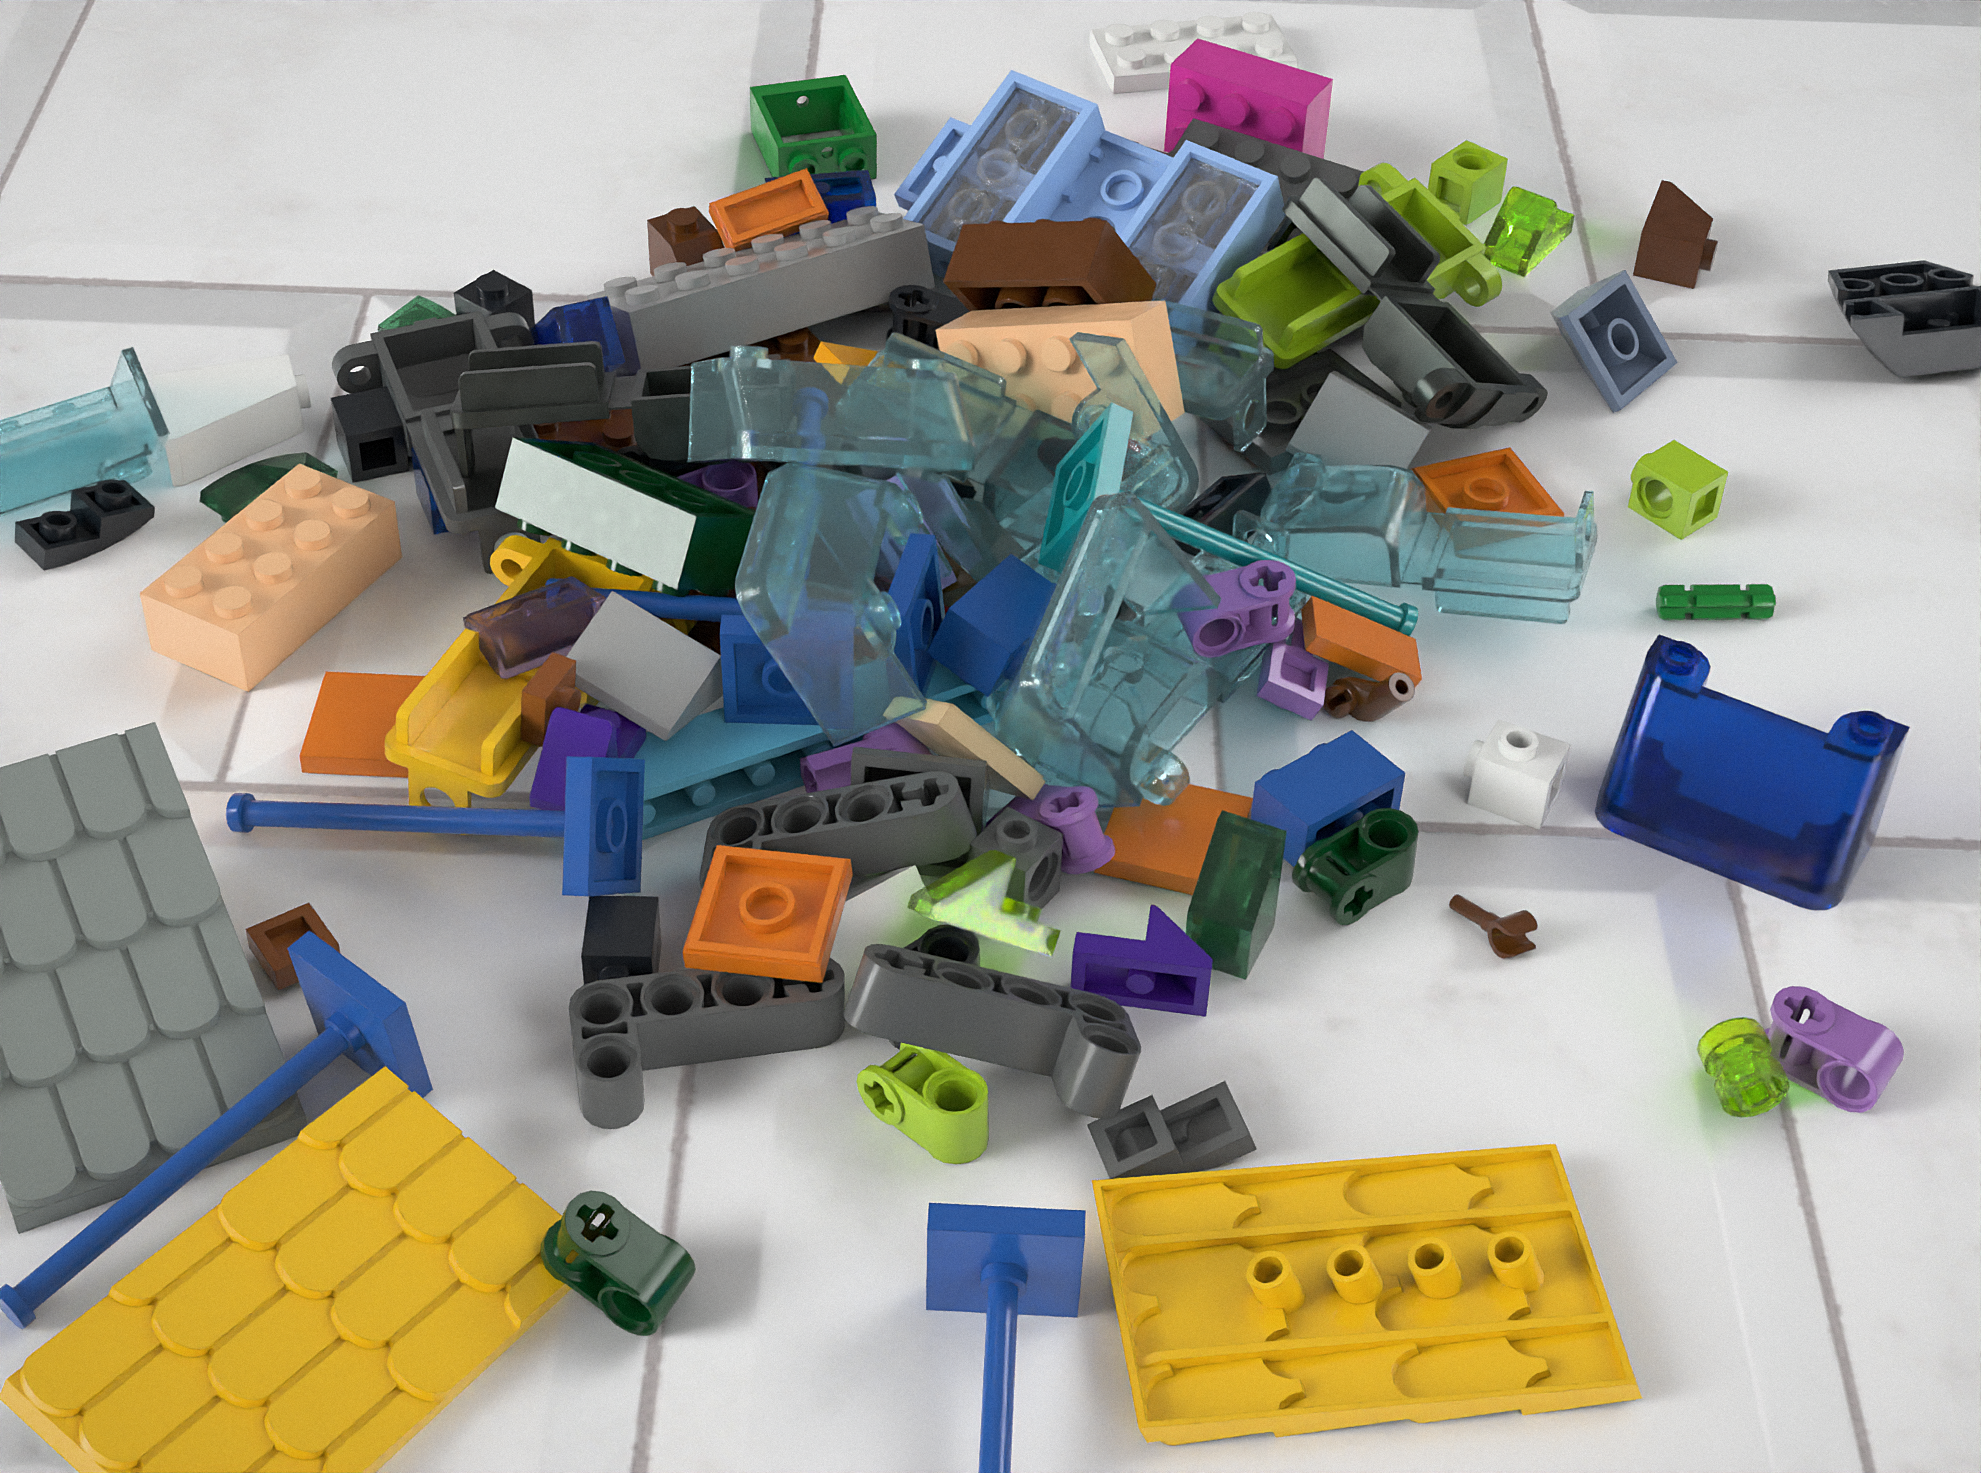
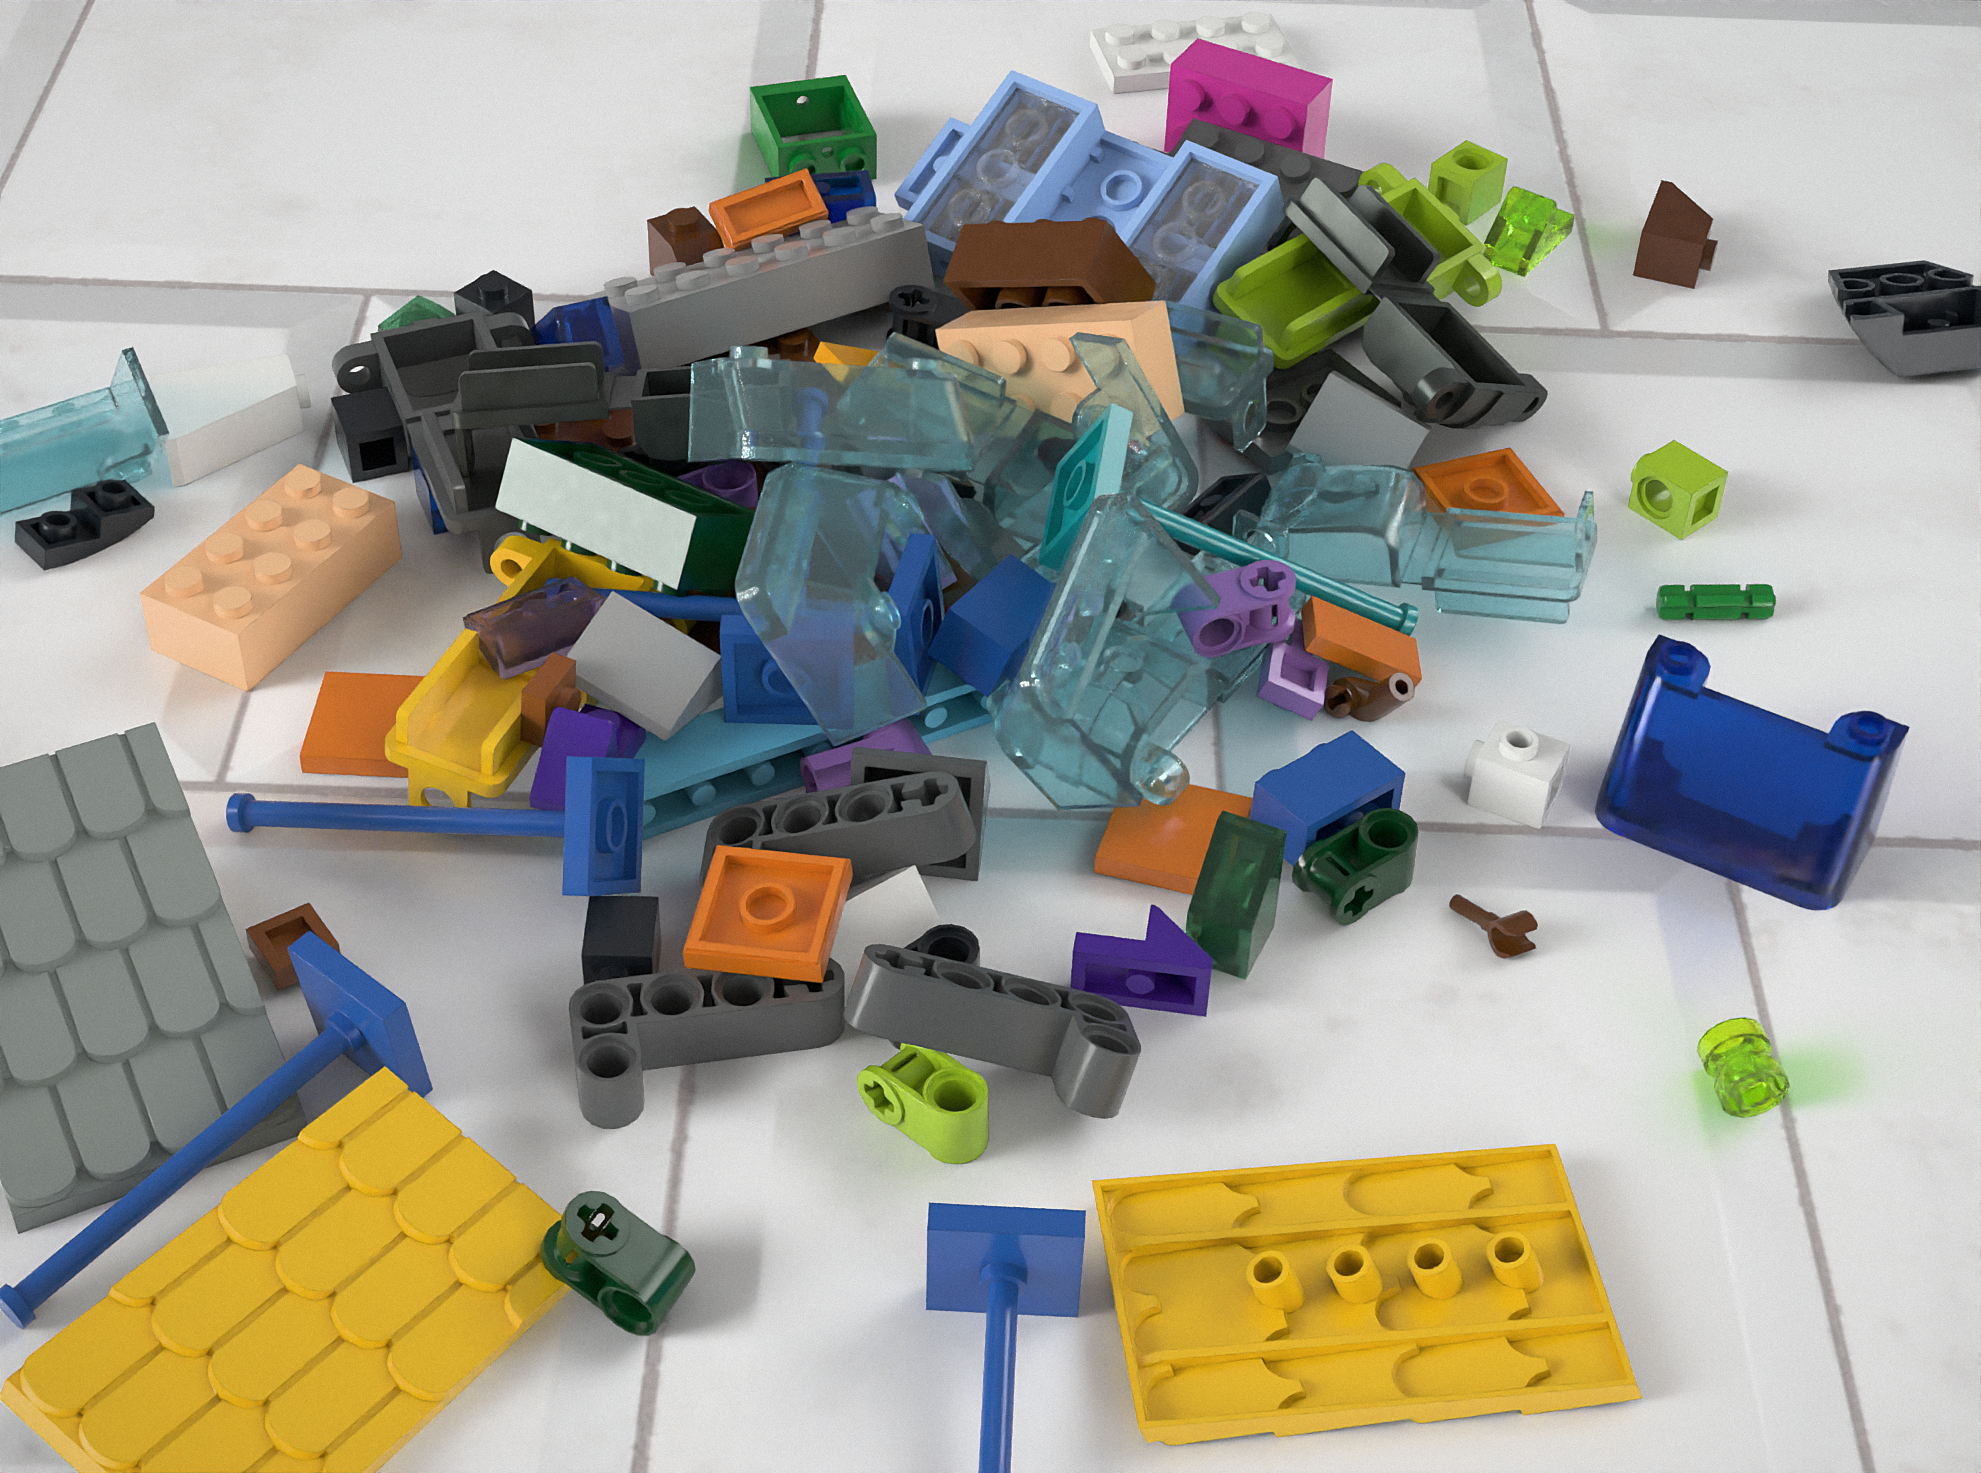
(242, 486): clear green slope -> none
(956, 735): tan tile -> none
(976, 901): clear neon green slope -> none
(1036, 854): dark grey brick -> none
(1073, 814): medium lavender piece -> none
(1173, 1140): dark grey slope -> none
(1614, 339): sand blue slope -> none
(1834, 1050): medium lavender piece -> none

